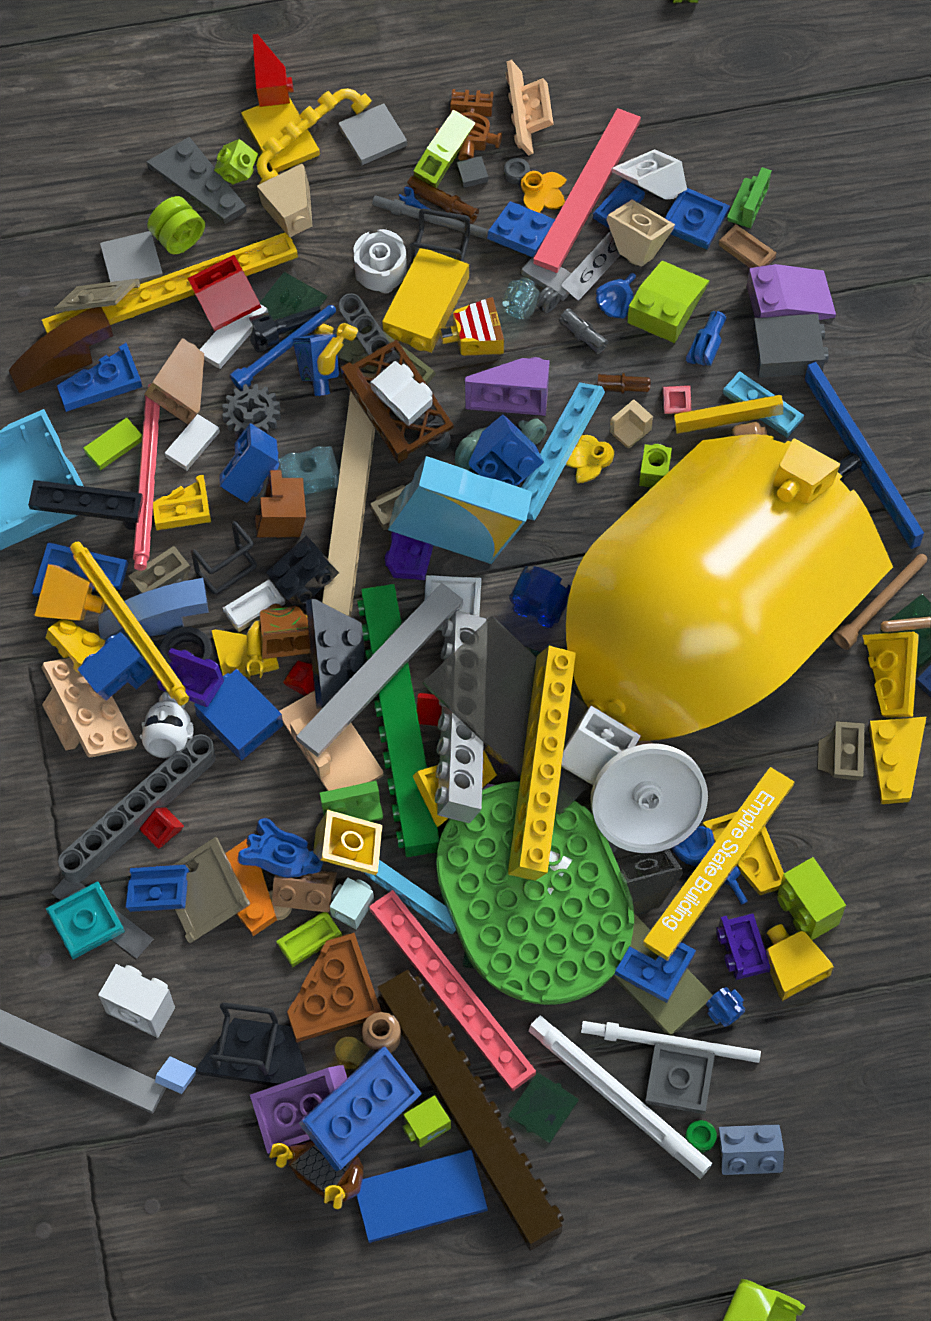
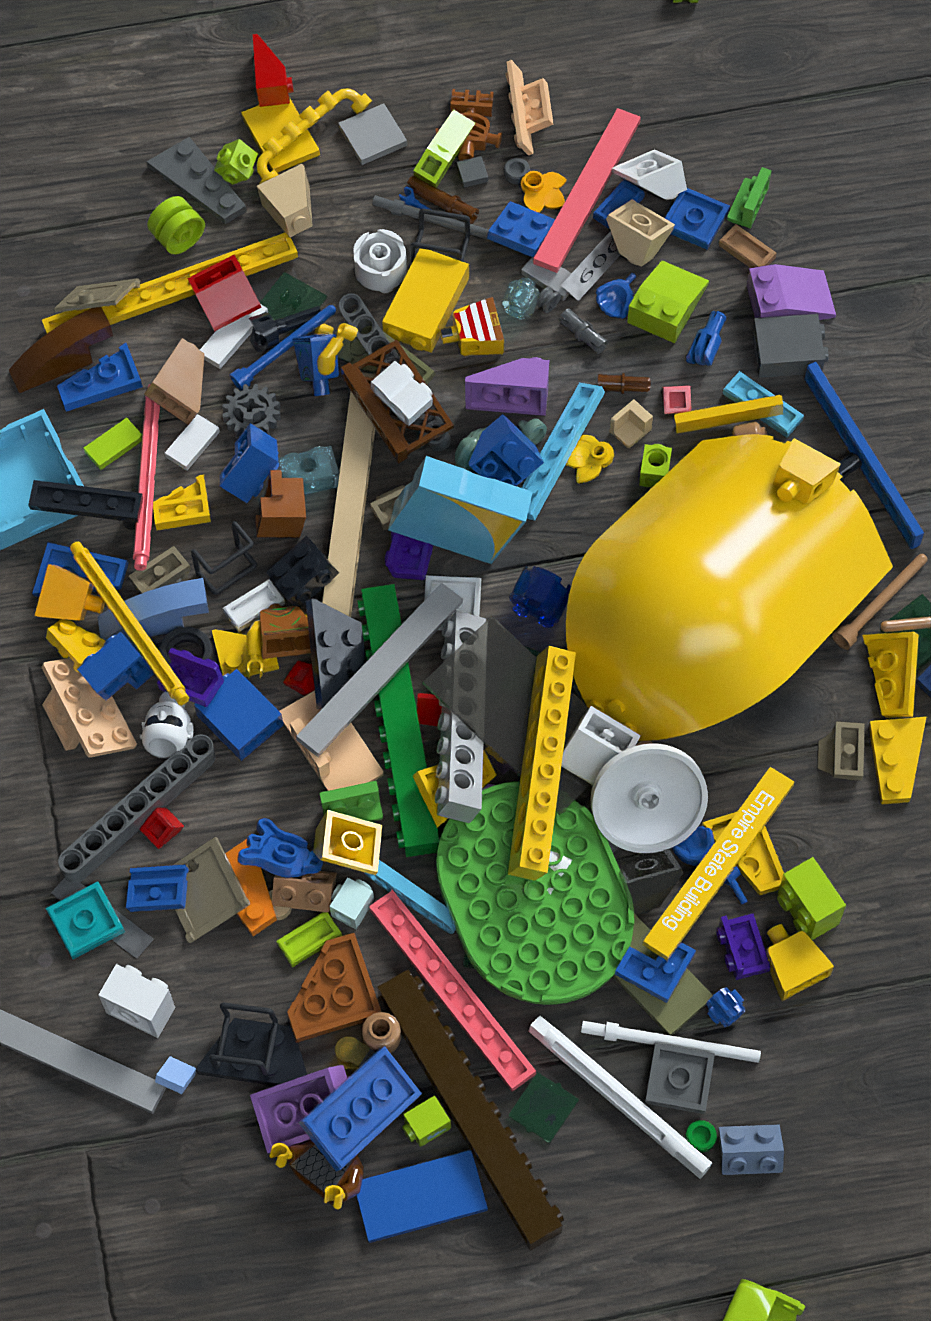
(132, 258): light grey tile -> none

